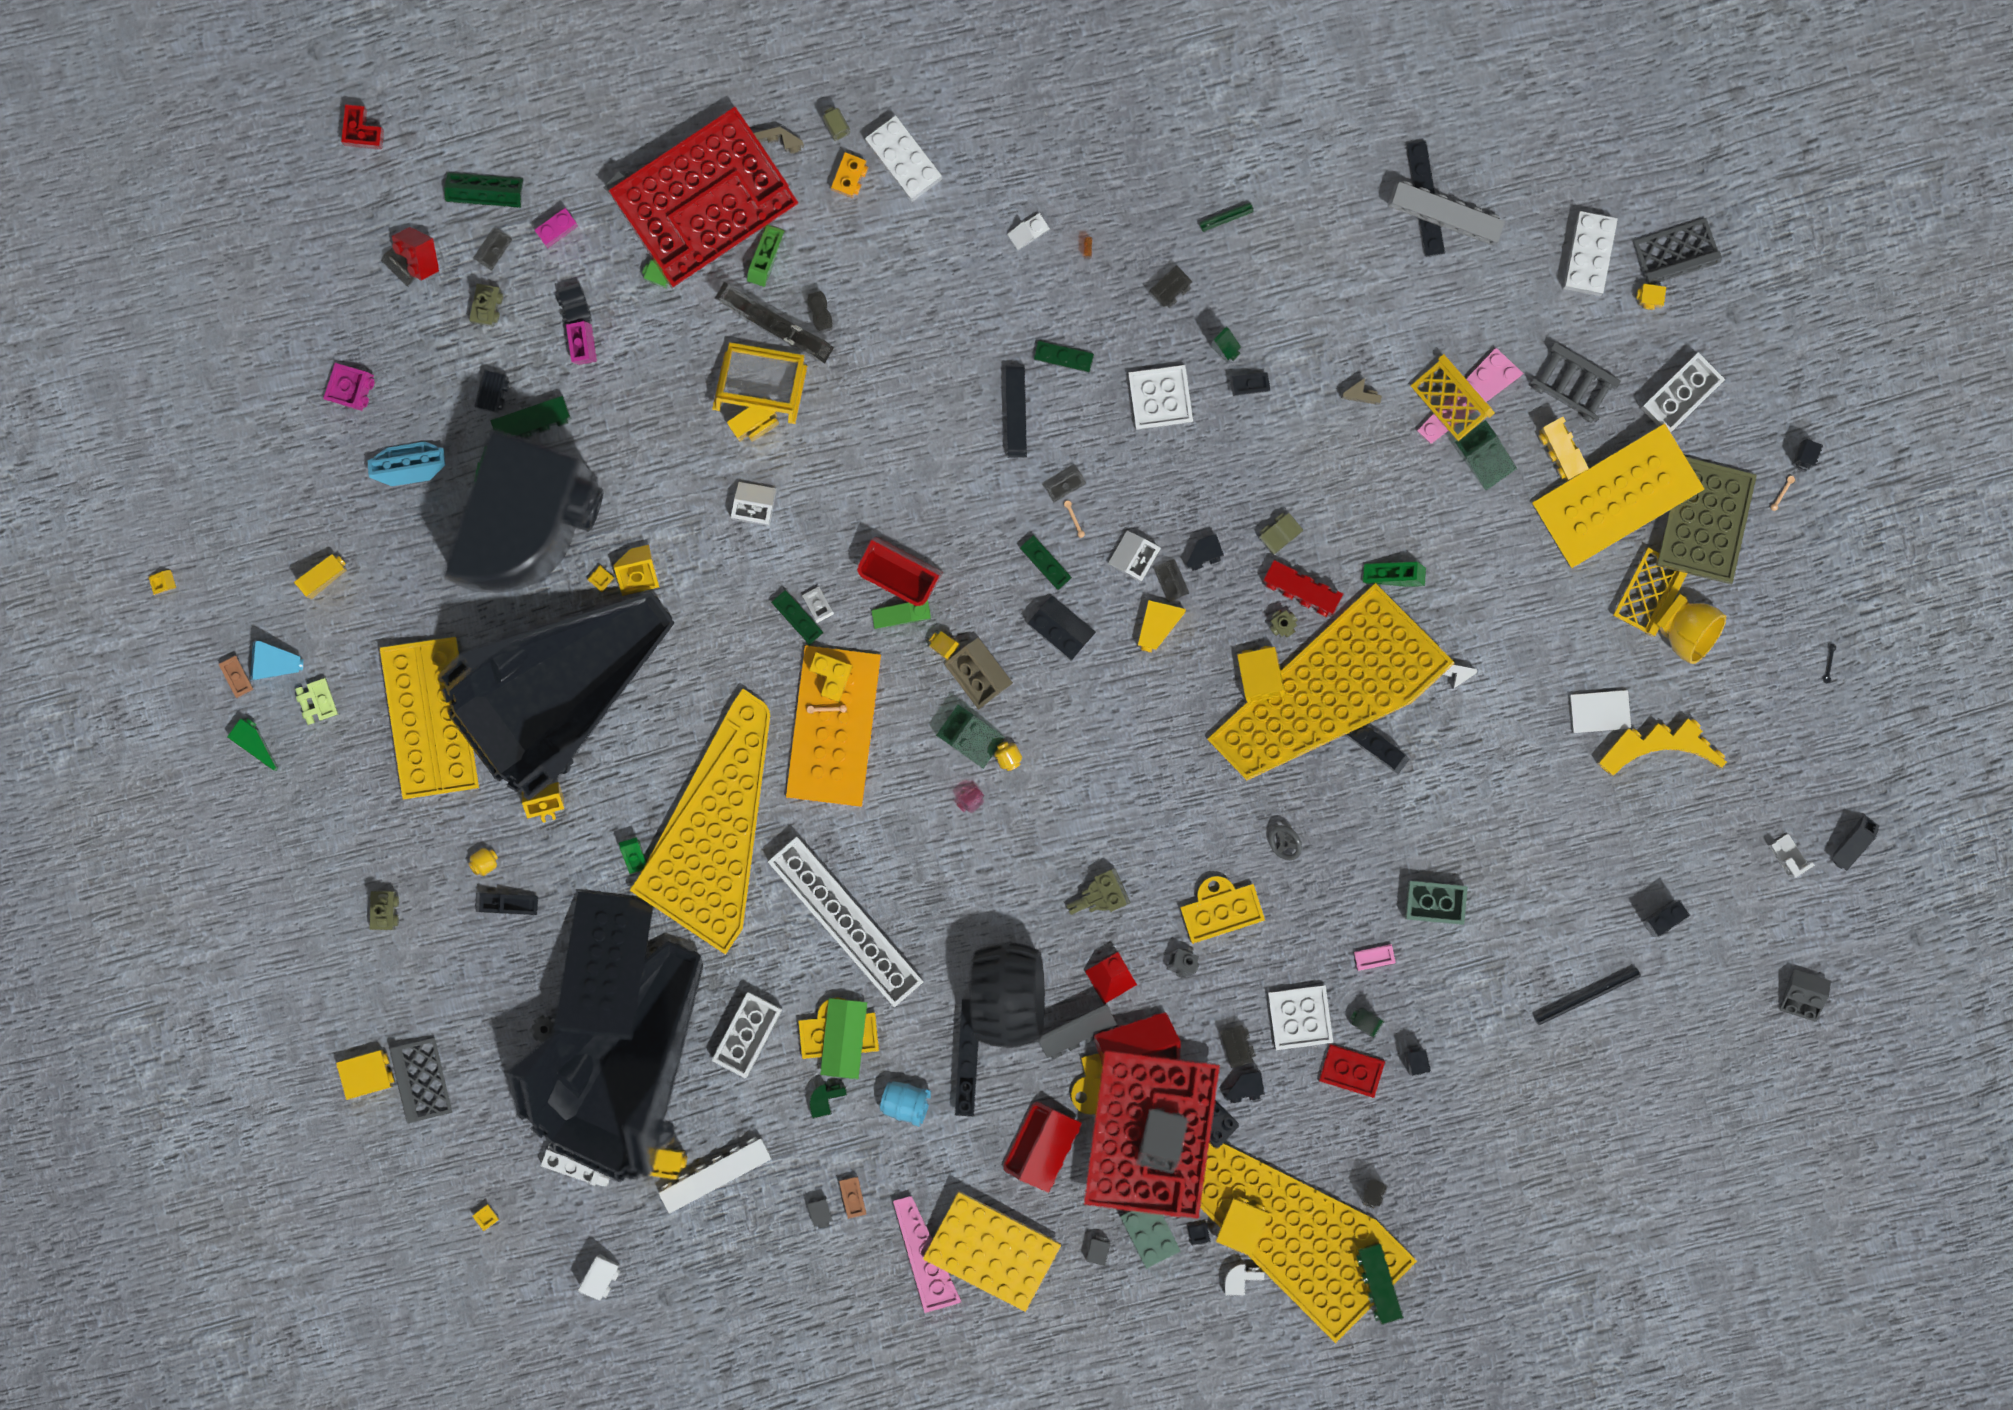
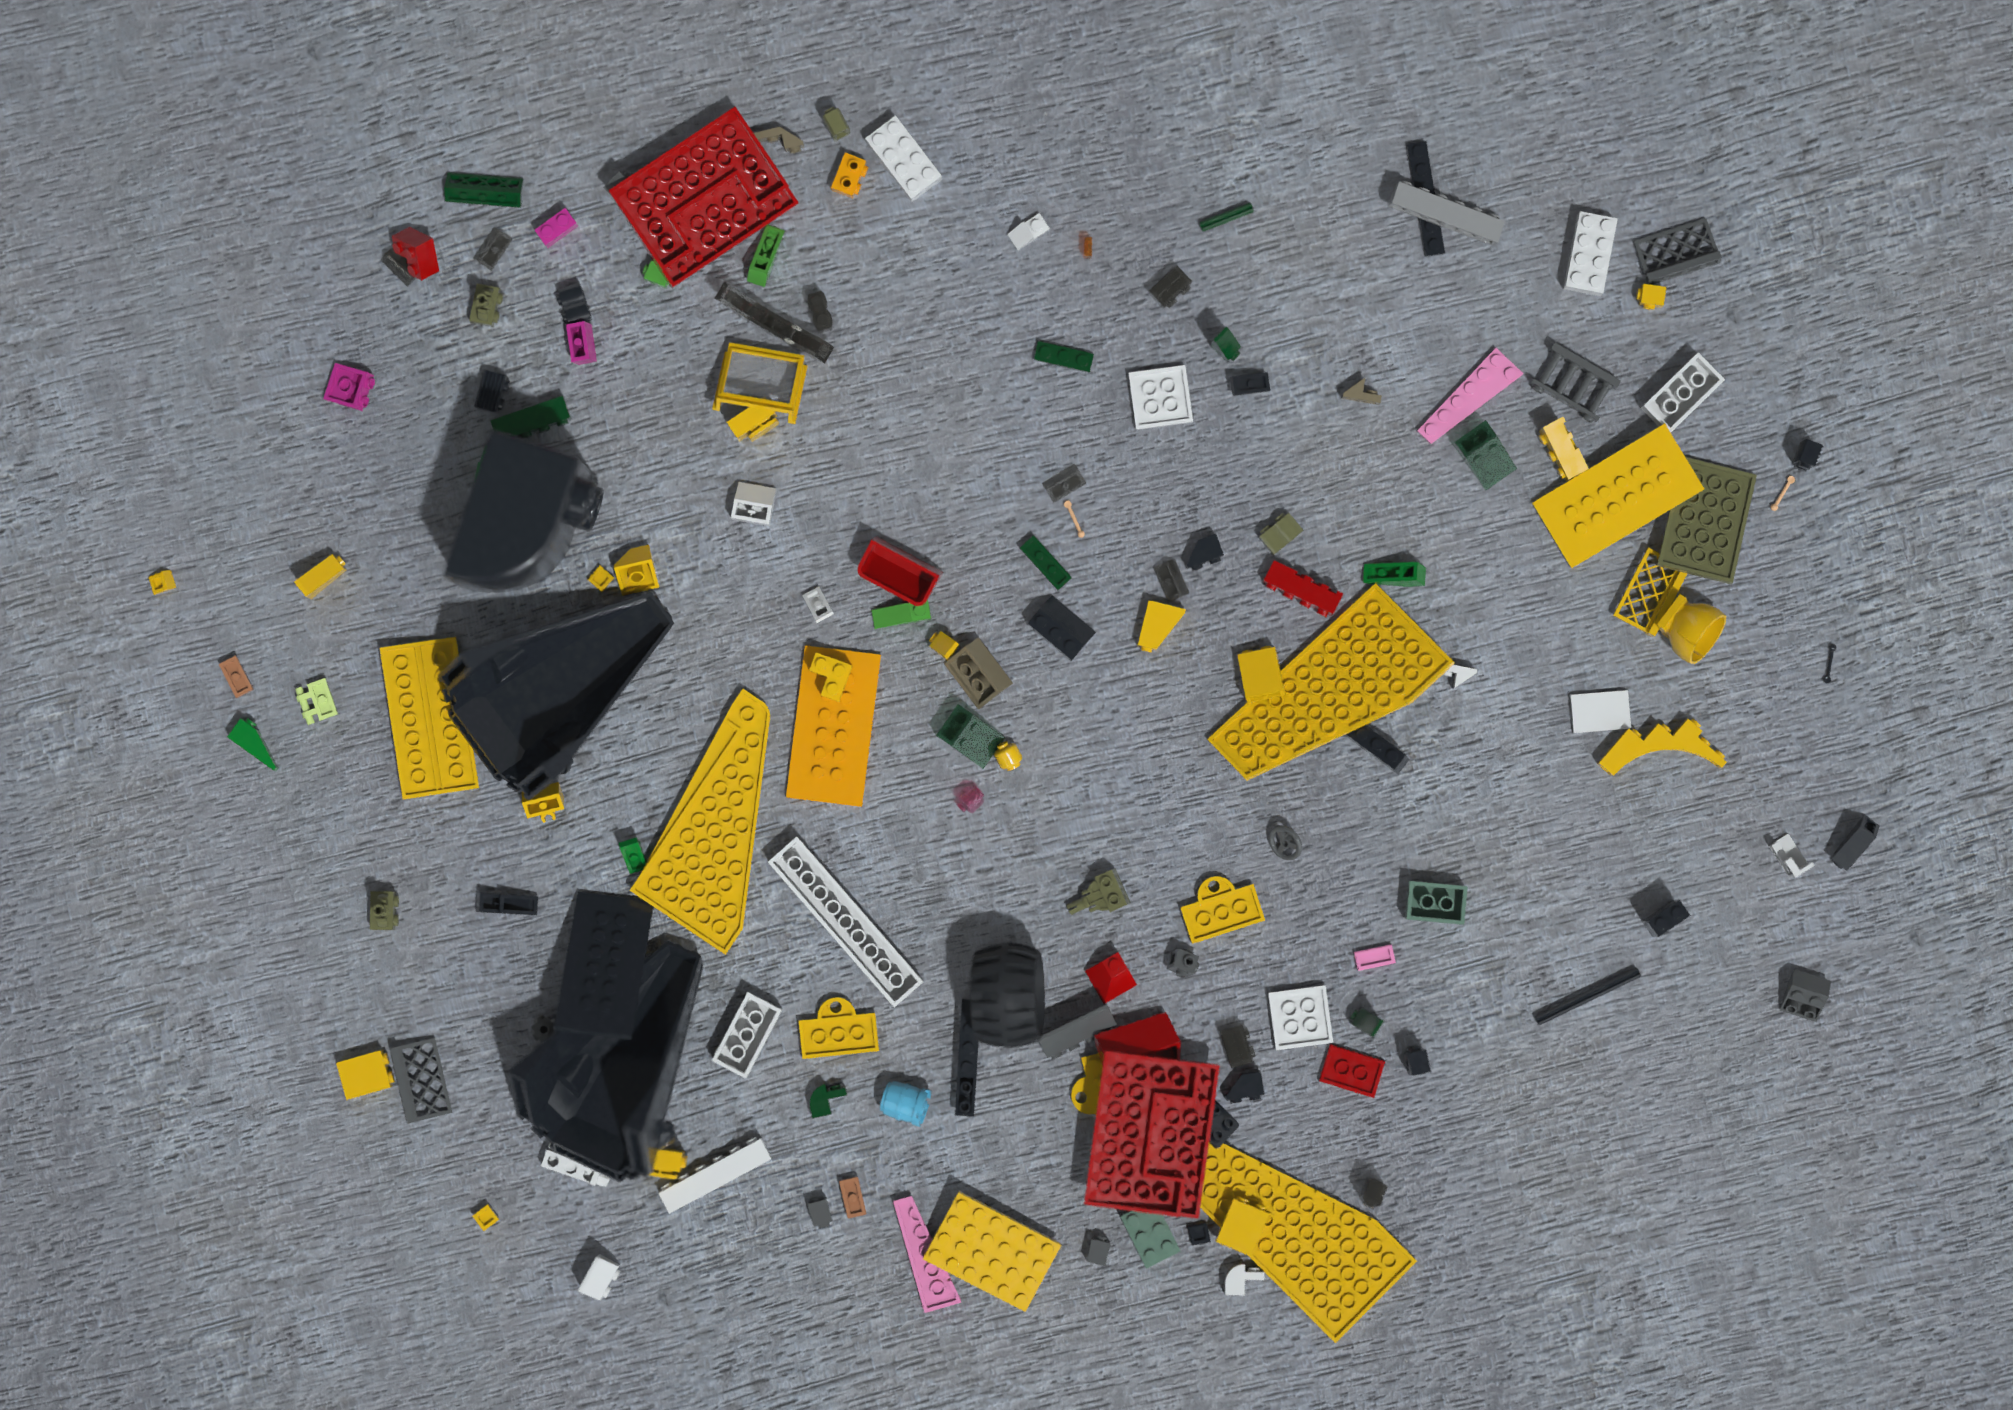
(272, 662): medium azure slope -> none
(355, 131): red brick -> none
(406, 464): medium azure wedge -> none
(483, 862): yellow head -> none
(797, 617): dark green plate -> none
(810, 709): light nougat hinge -> none
(843, 1038): bright green slope -> none
(1016, 411): black beam -> none
(1041, 1146): red windscreen -> none
(1134, 556): white slope -> none
(1162, 1140): dark grey slope -> none
(1279, 630): olive brick -> none
(1380, 1283): dark green brick -> none
(1462, 385): yellow fence -> none

